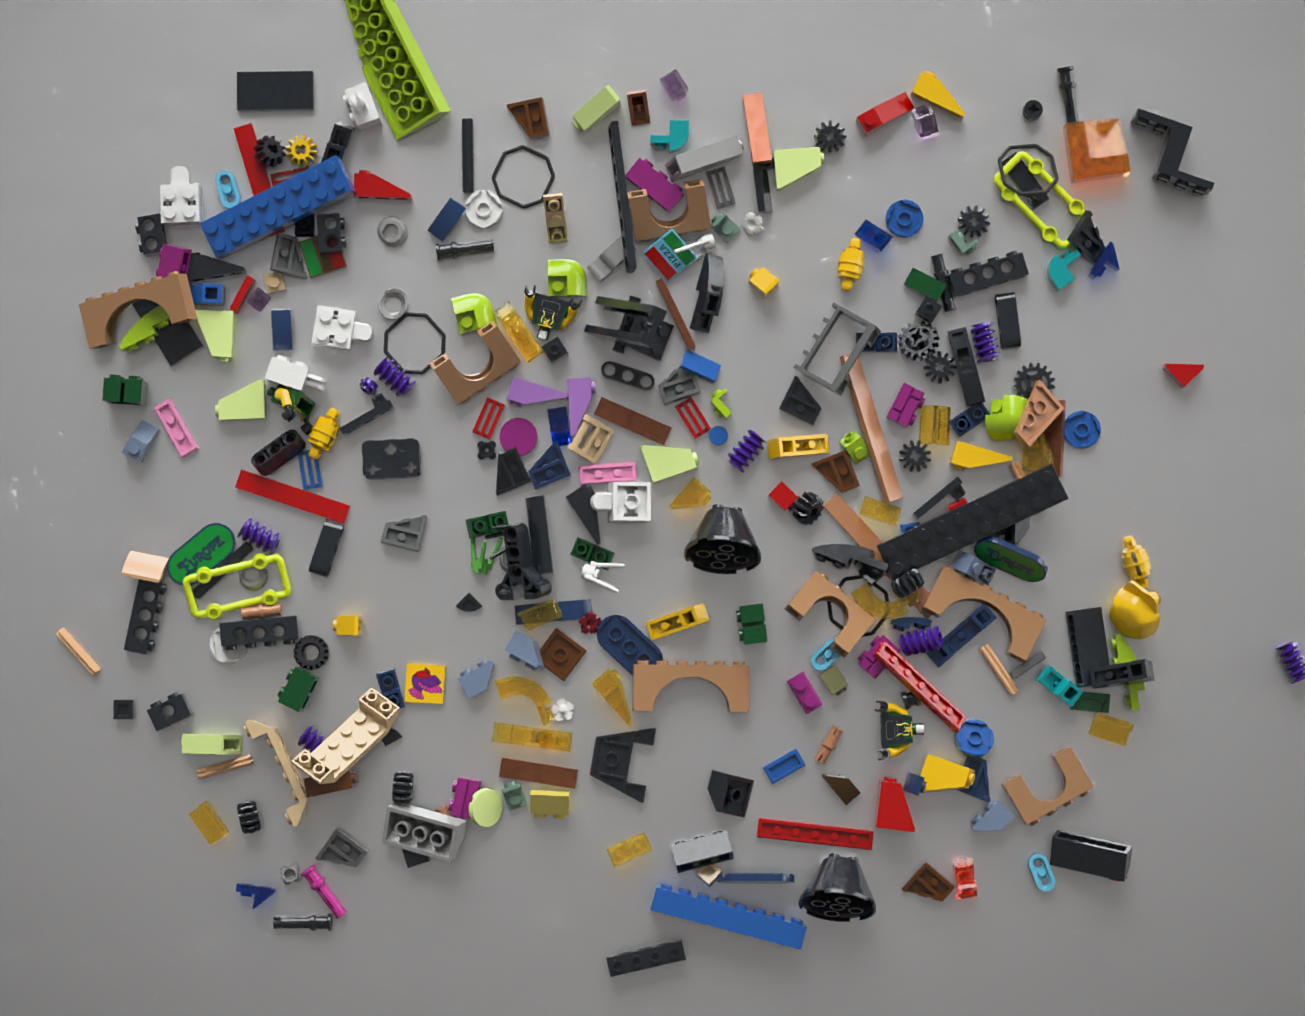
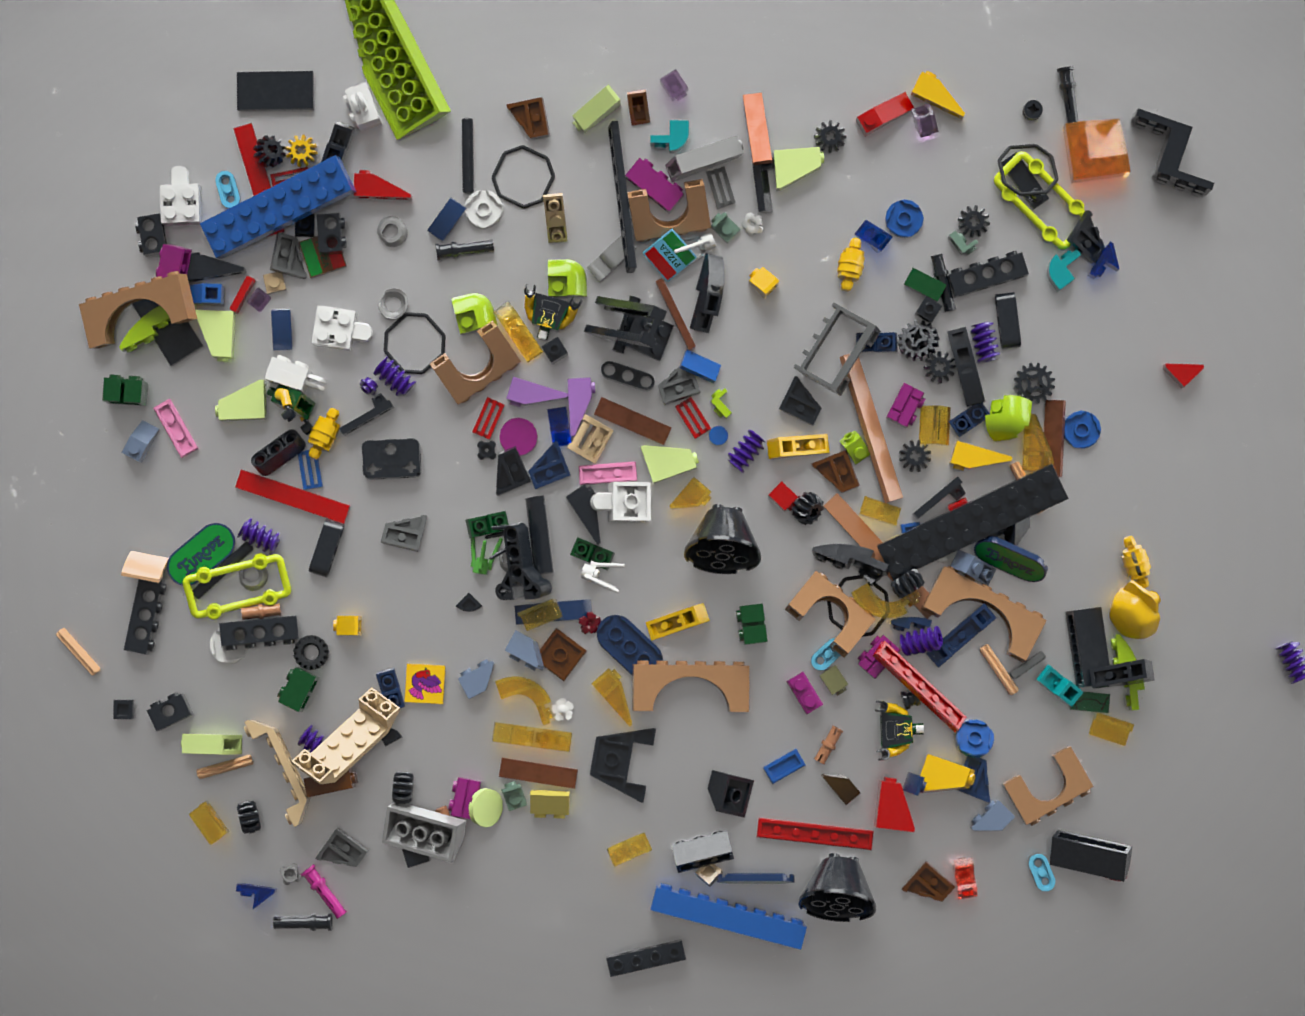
(1037, 414): nougat wing -> none

